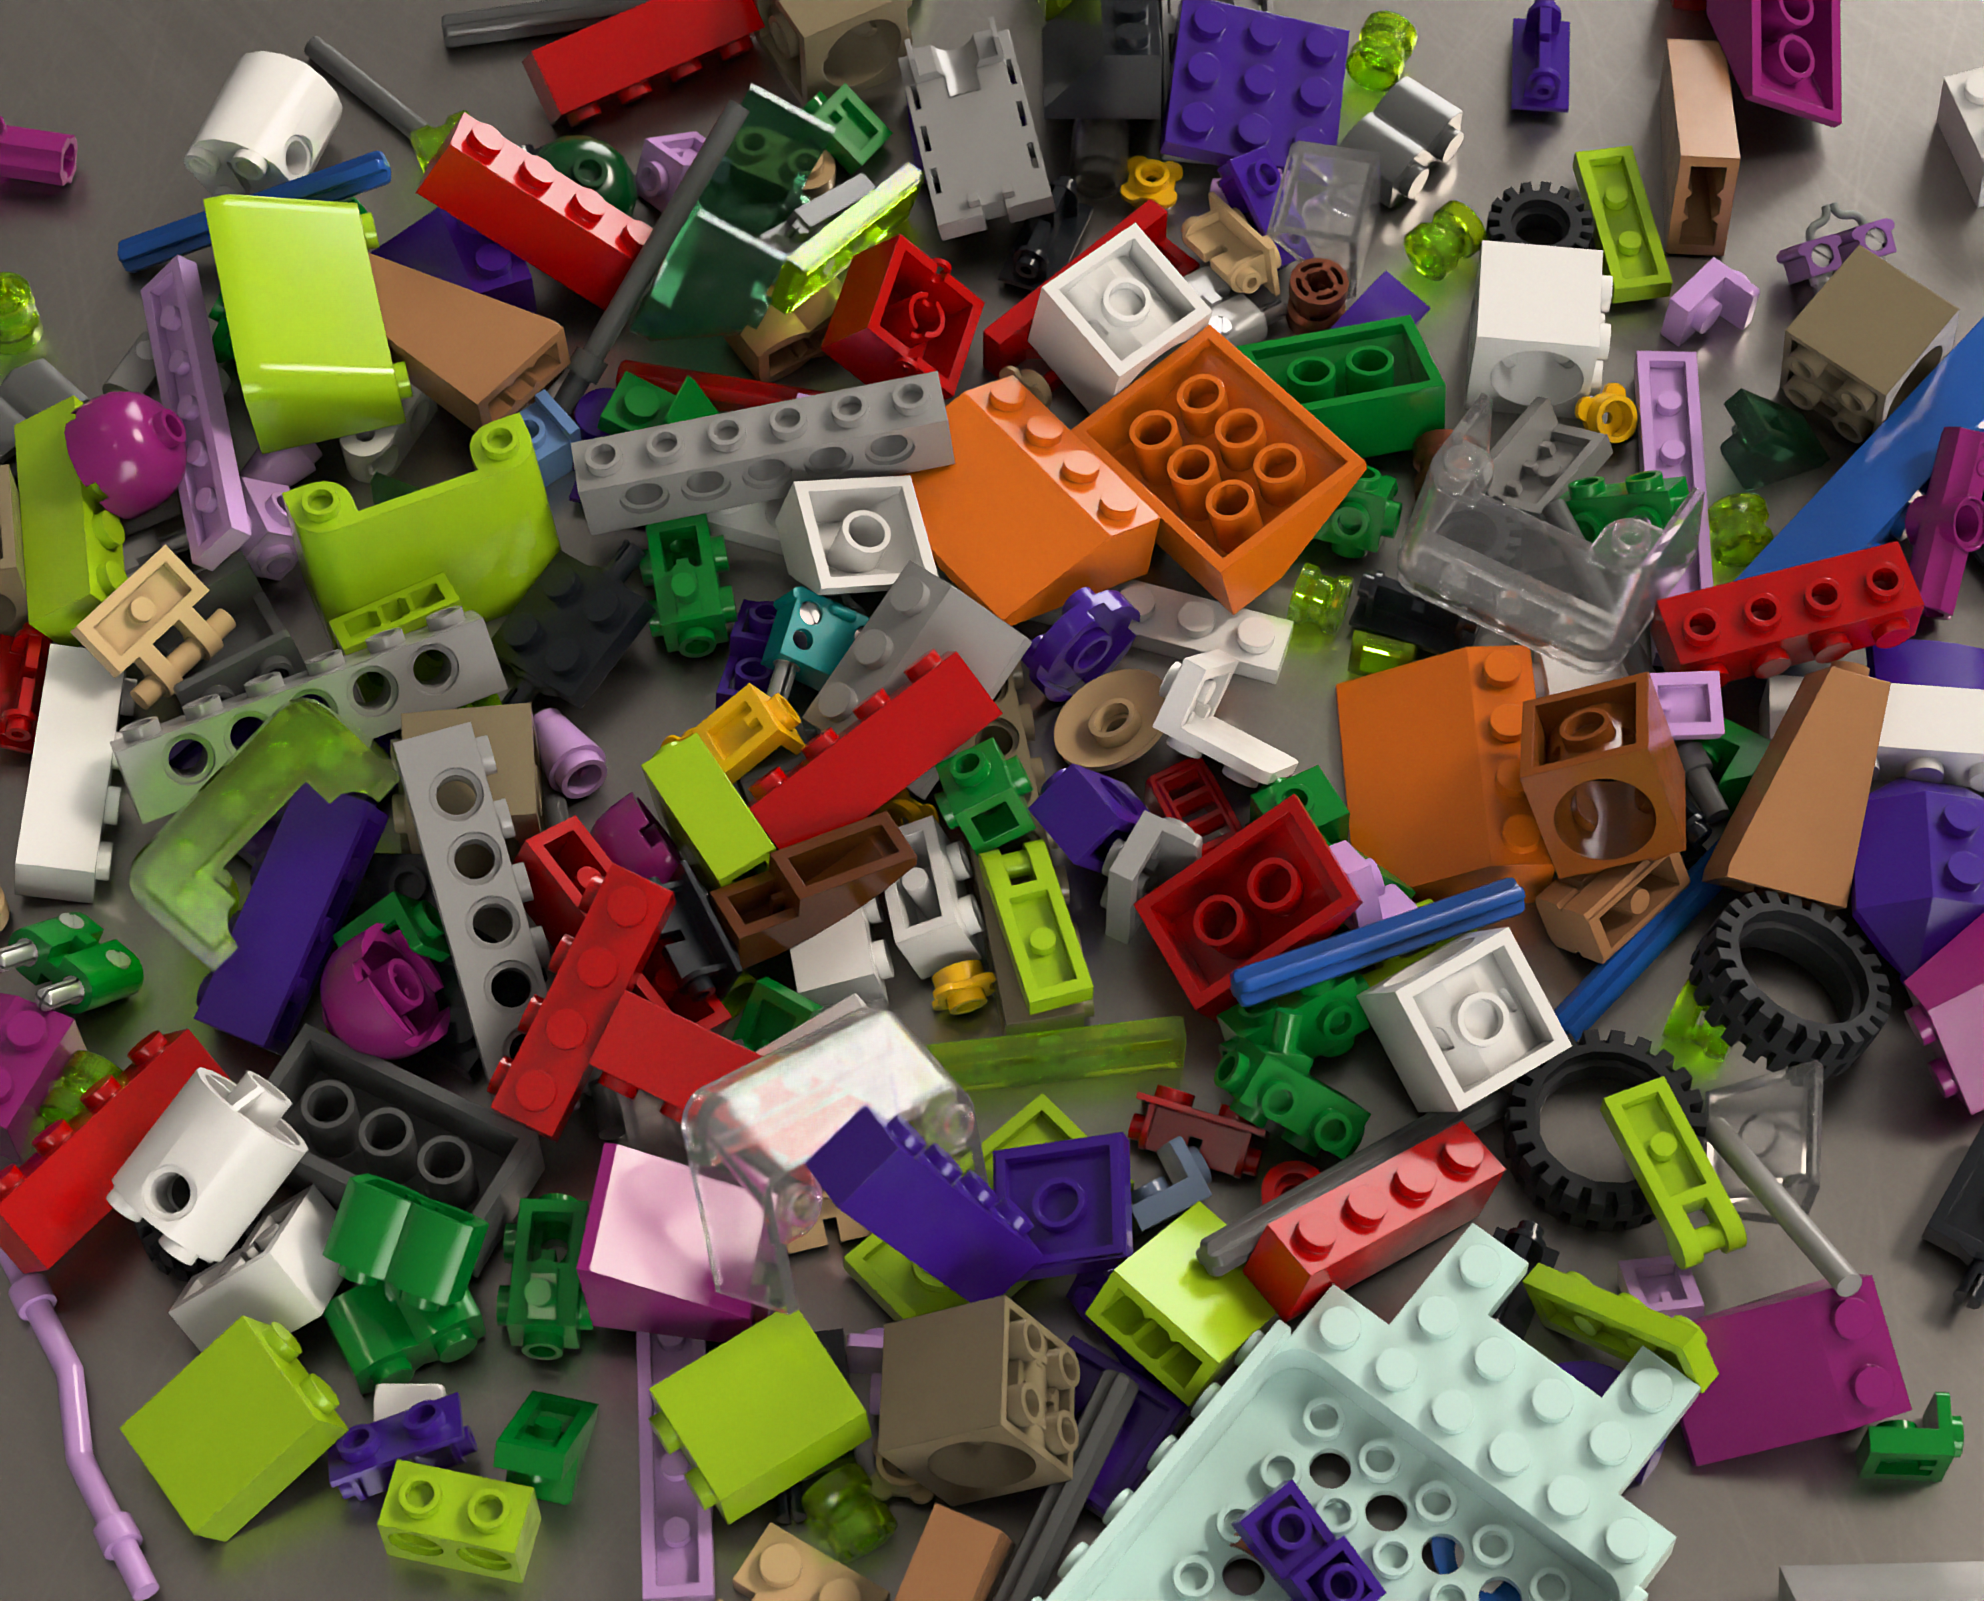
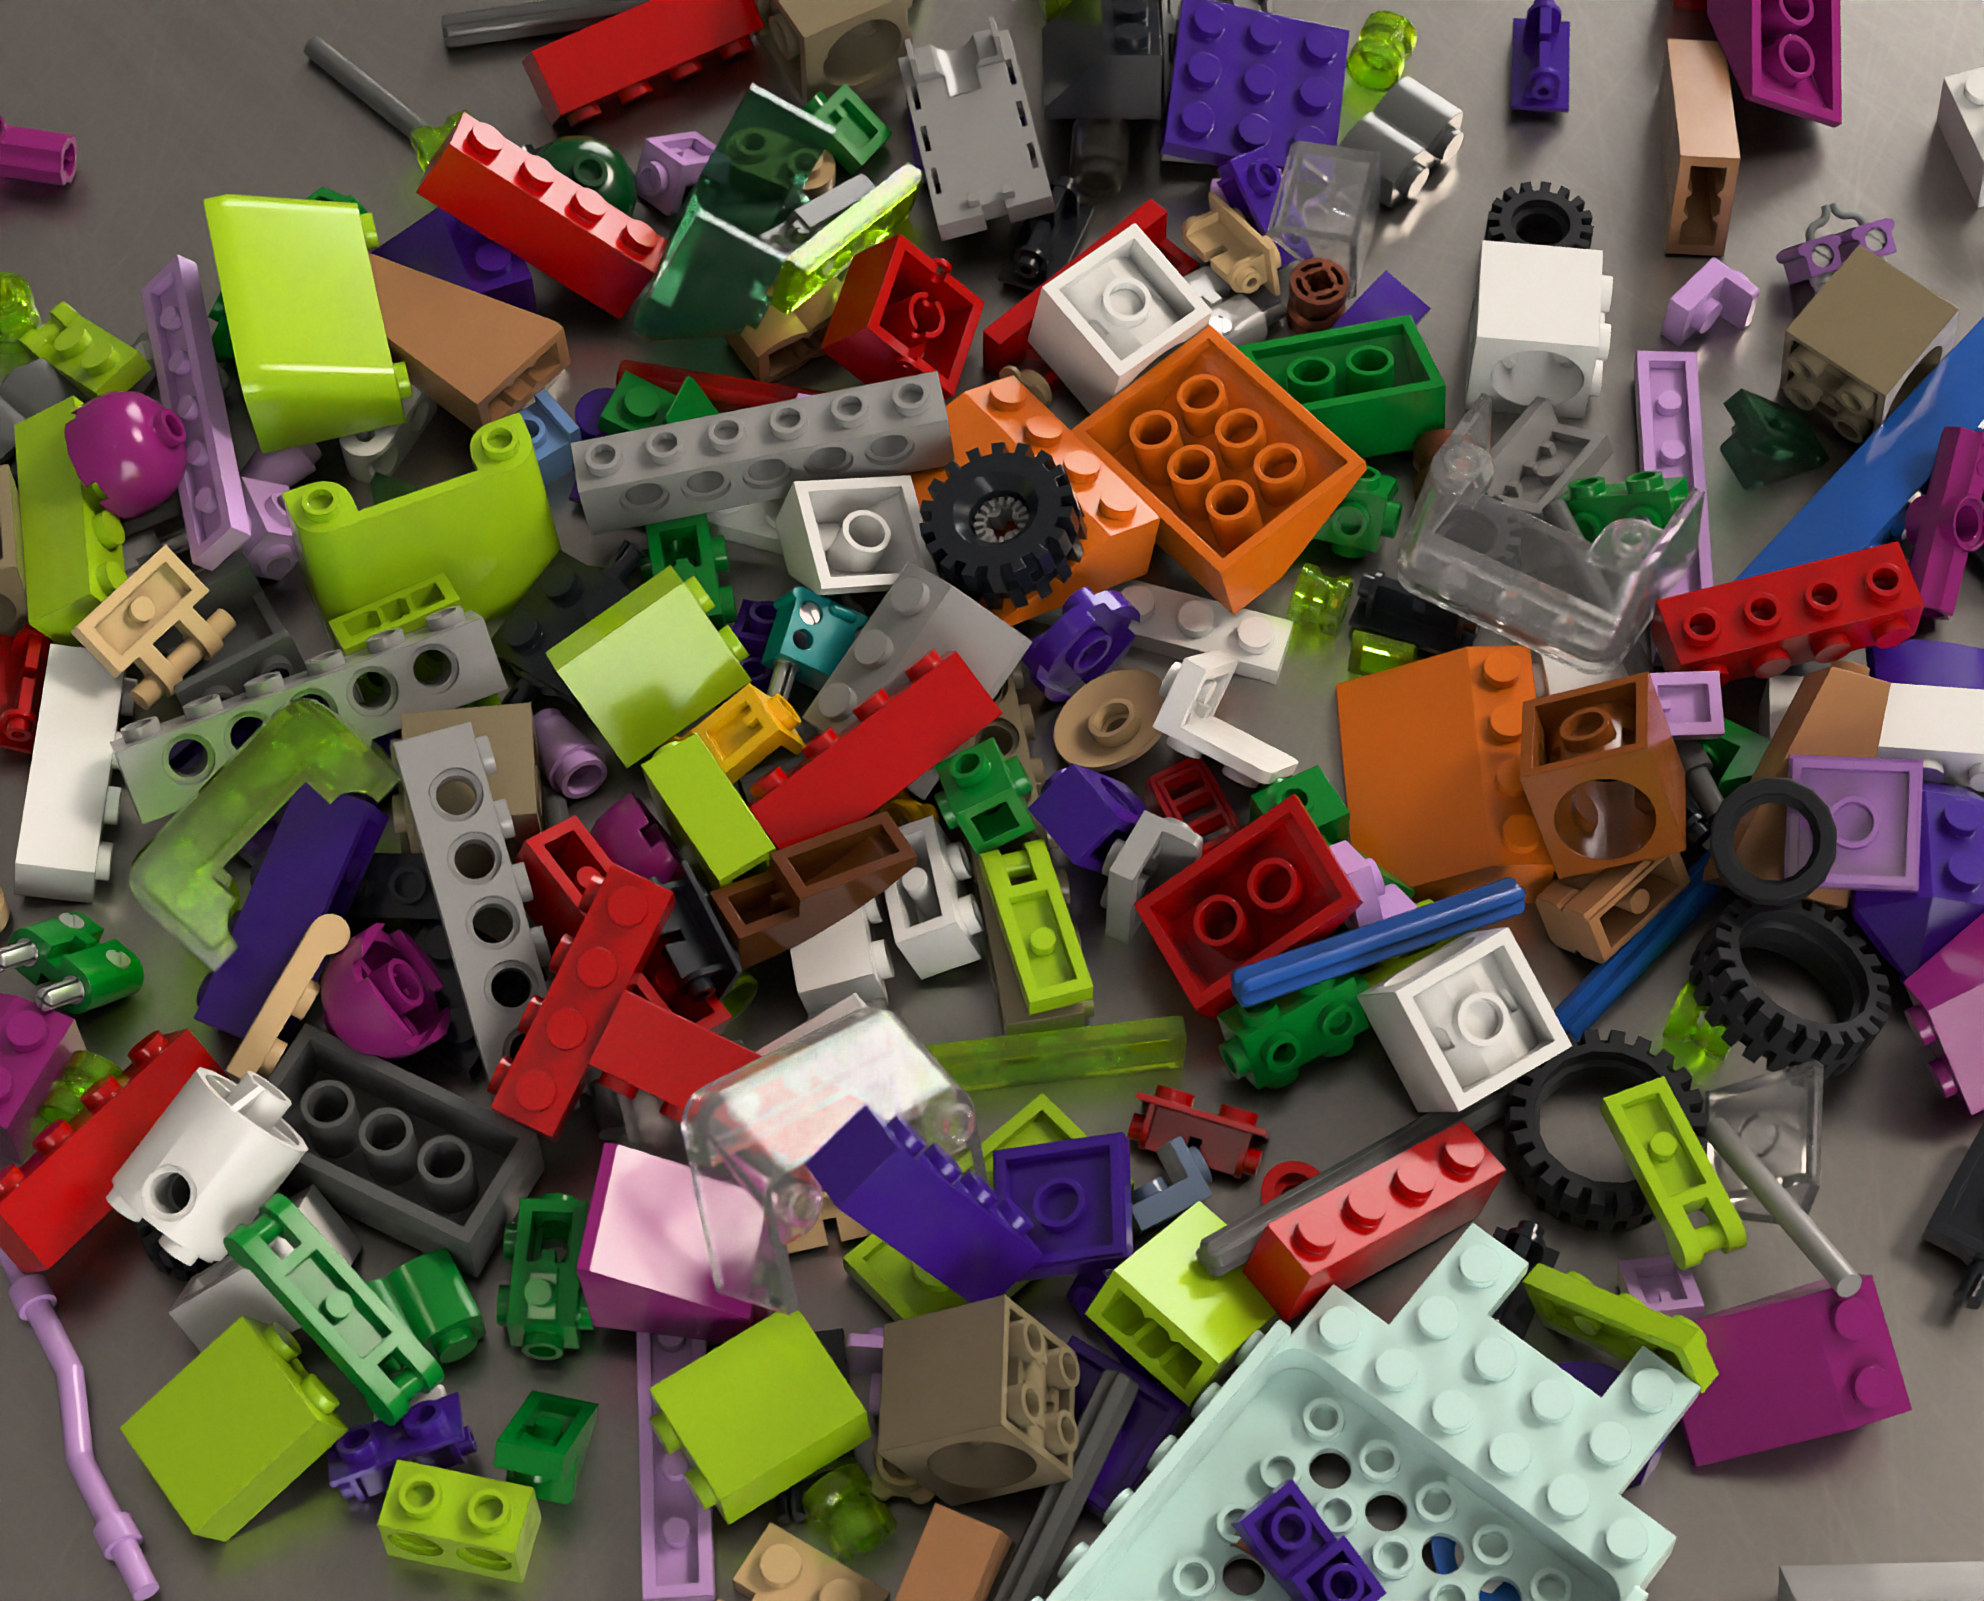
(85, 353): none -> lime plate
(193, 234): blue axle -> none
(264, 126): white cylinder -> none
(290, 996): none -> tan plate
(335, 1307): none -> plate
(405, 1241): green brick -> none
(415, 918): green bracket -> none
(588, 362): dark grey bar -> none
(651, 664): none -> lime brick
(772, 1013): green bracket -> none
(962, 987): yellow plate -> none
(986, 497): none -> black bush
(1161, 190): yellow plate -> none
(1277, 1086): green brick -> none
(1440, 244): clear neon green wheel -> none
(1620, 410): yellow plate -> none
(1622, 223): lime plate -> none
(1739, 528): clear neon green wheel -> none
(1773, 791): none -> black tyre
(1875, 816): none -> medium lavender plate
(1911, 1453): green bracket -> none

